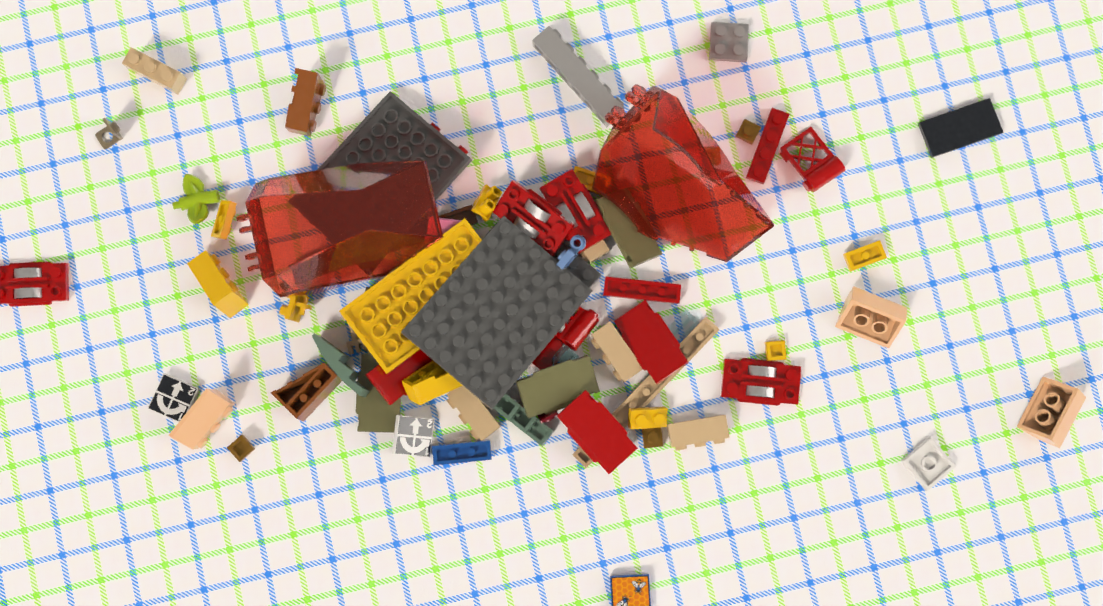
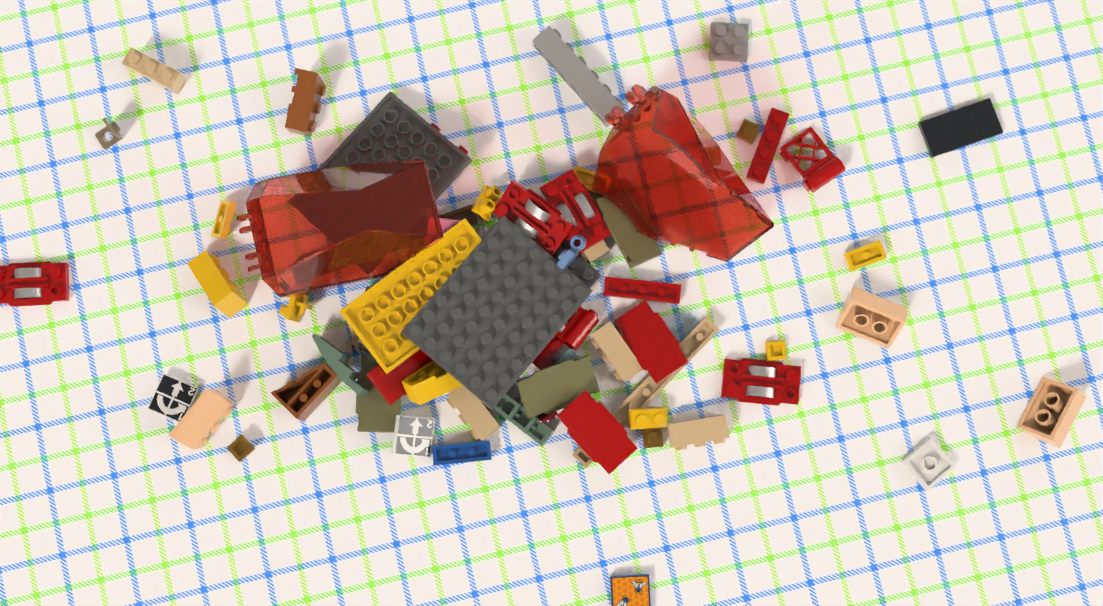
(196, 199): lime plant -> none

